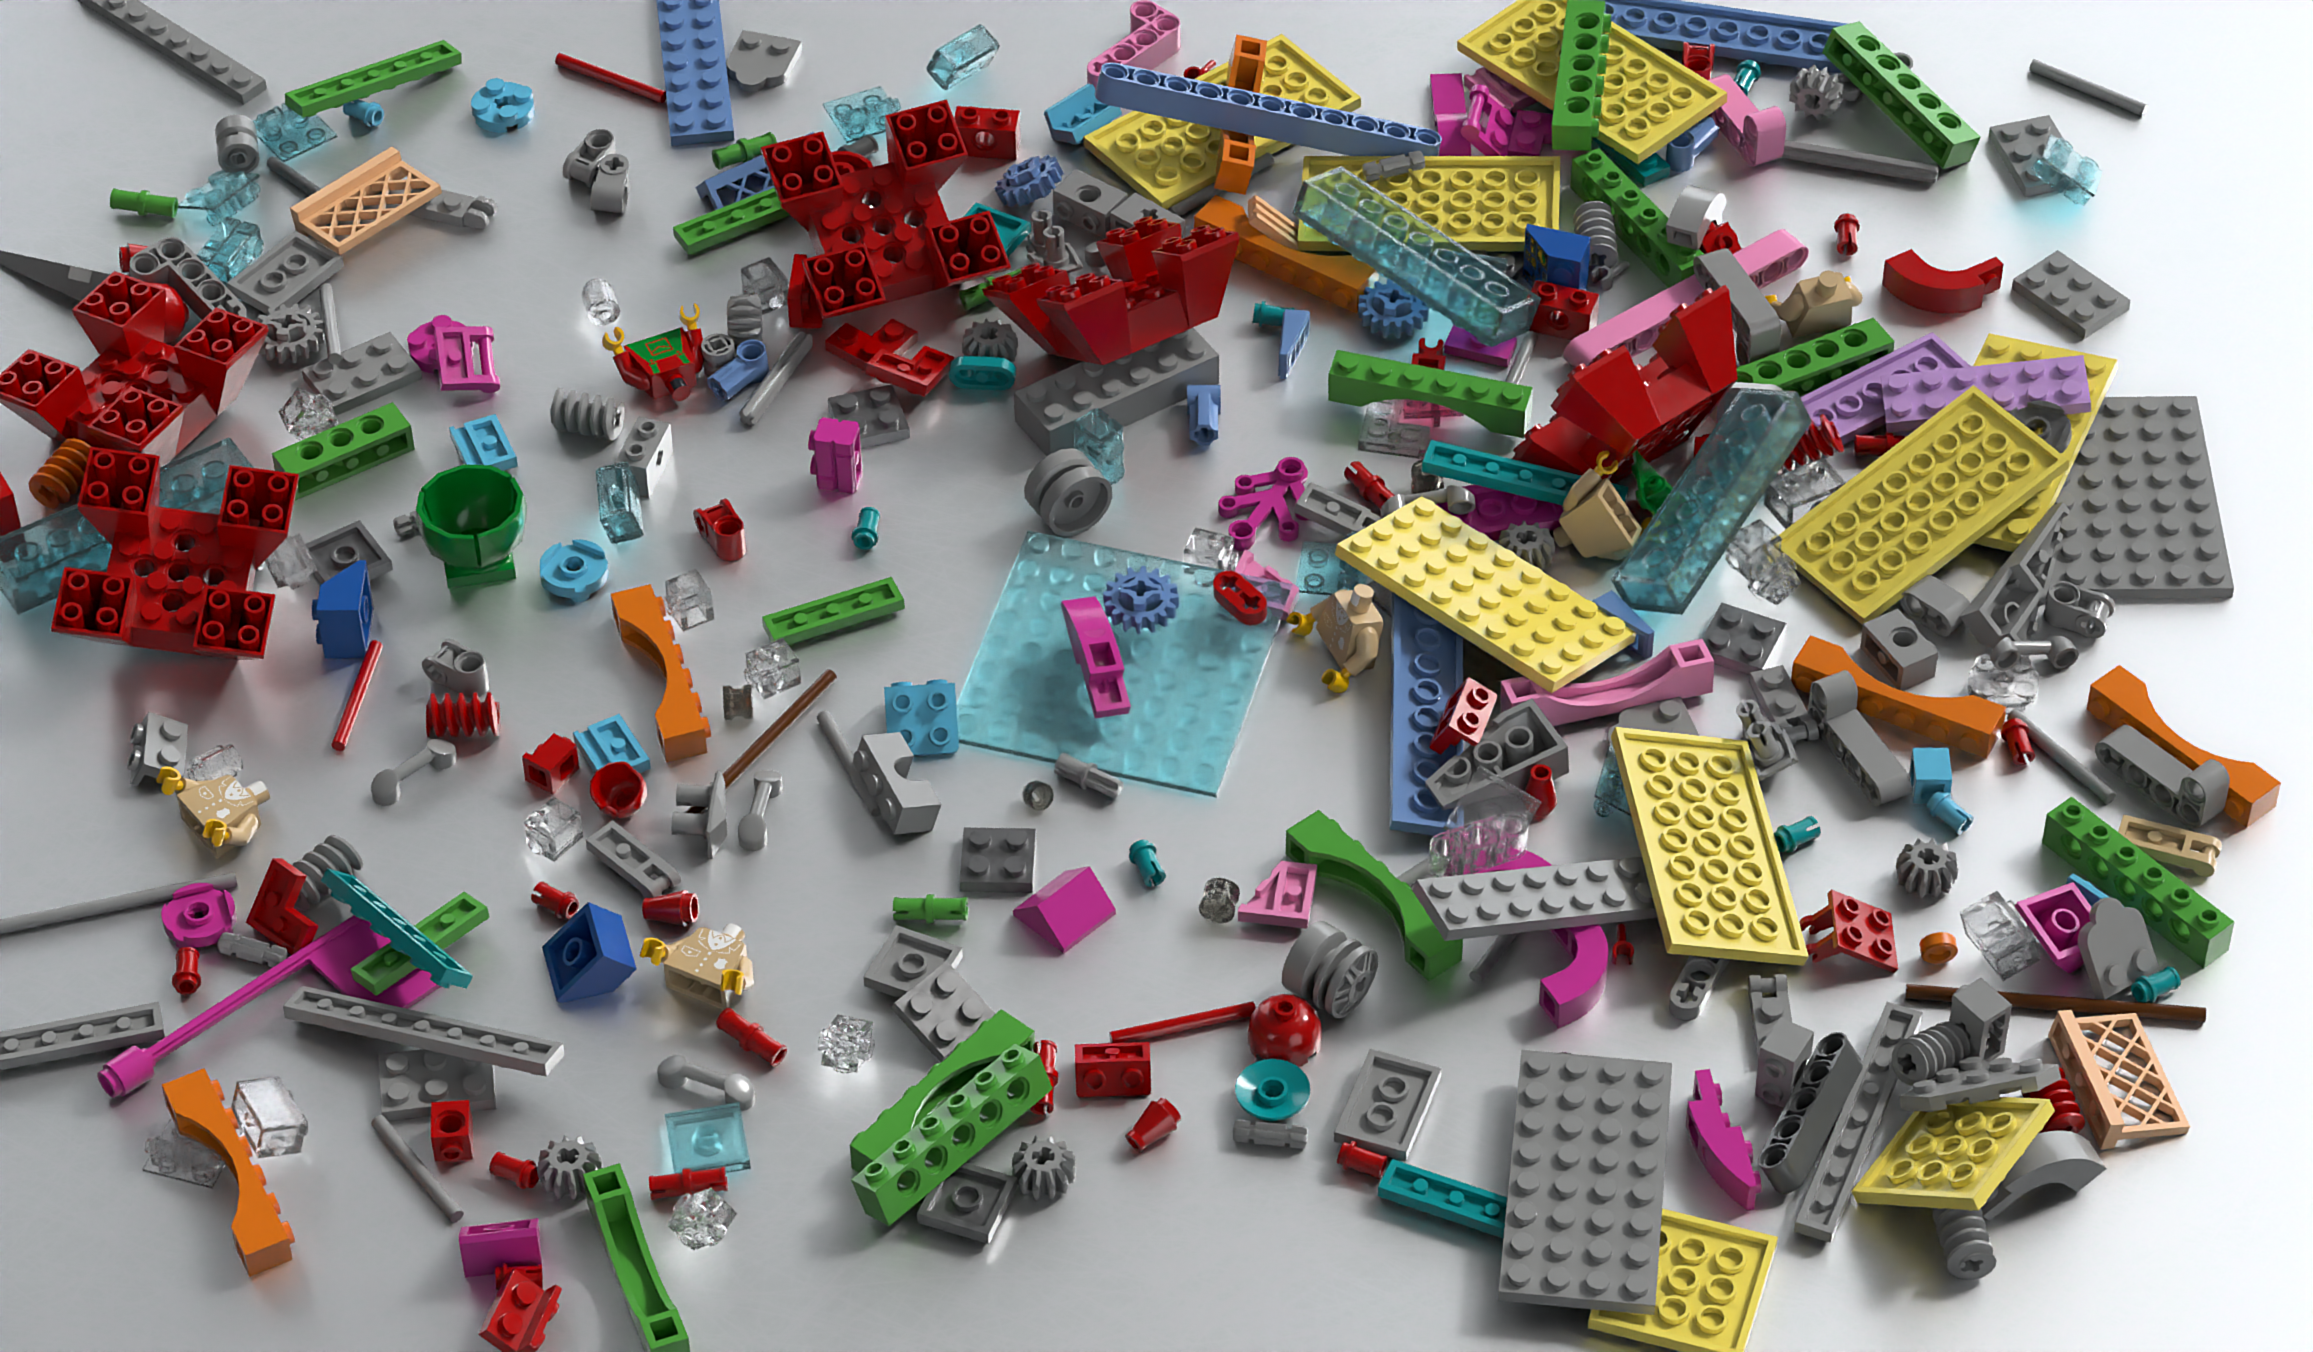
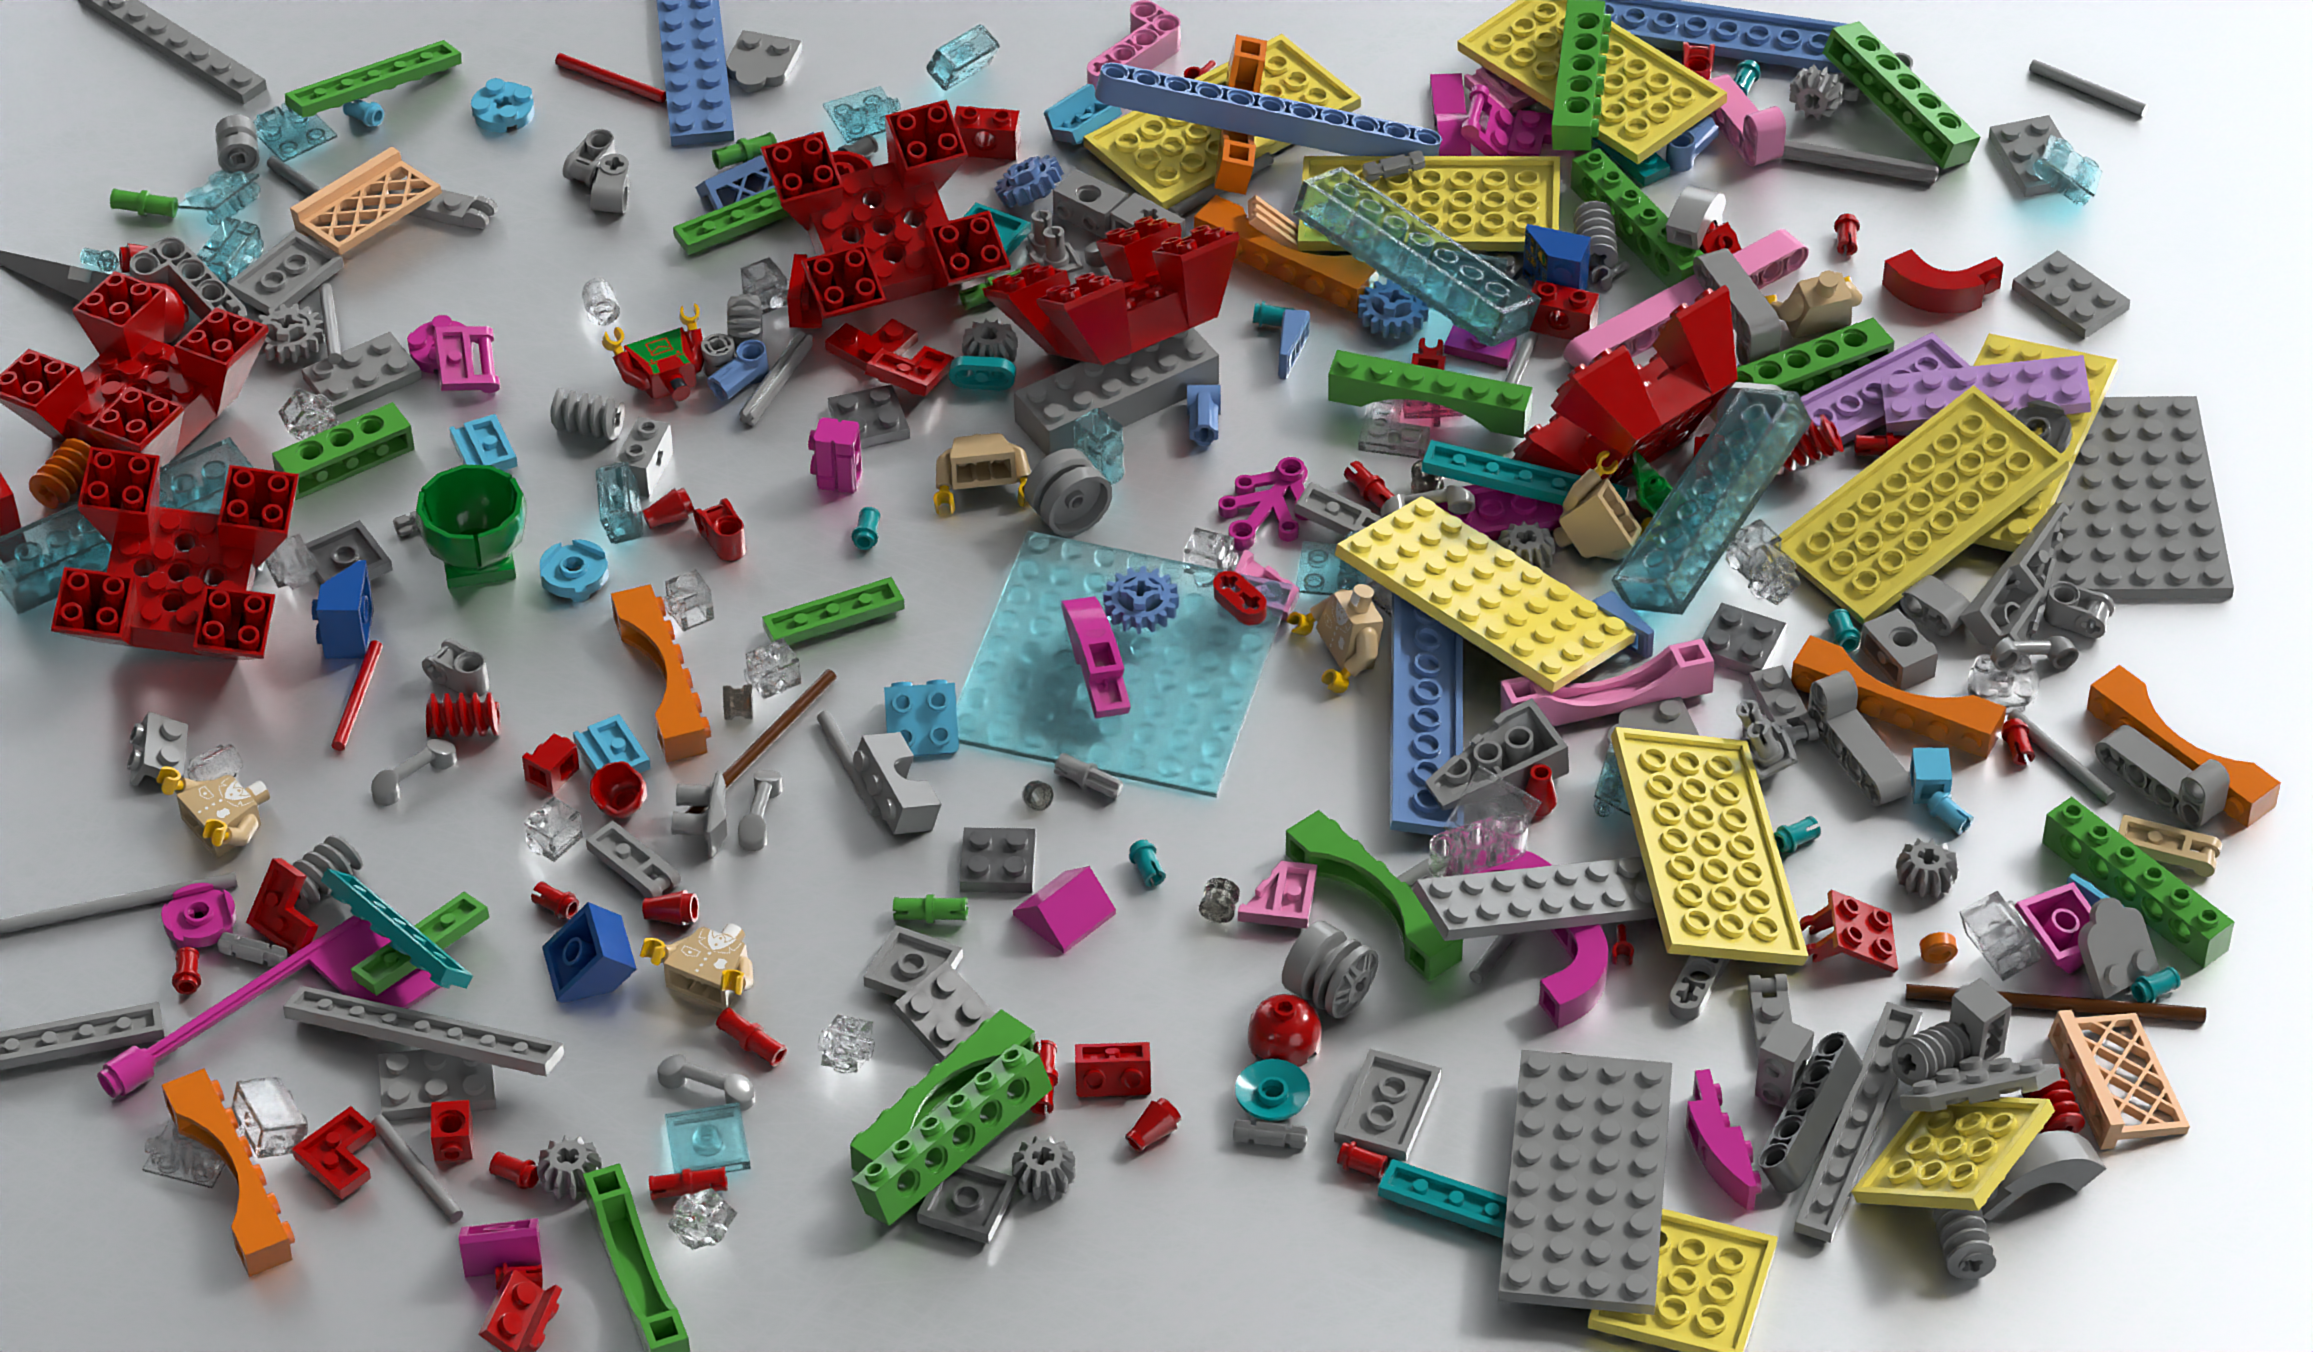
(104, 260): none -> clear light blue arm
(330, 1150): none -> red plate
(670, 508): none -> red cone
(980, 463): none -> tan torso
(1182, 1023): red bar -> none
(1464, 716): bracket -> none
(1801, 490): clear brick -> none
(1844, 632): none -> teal pin

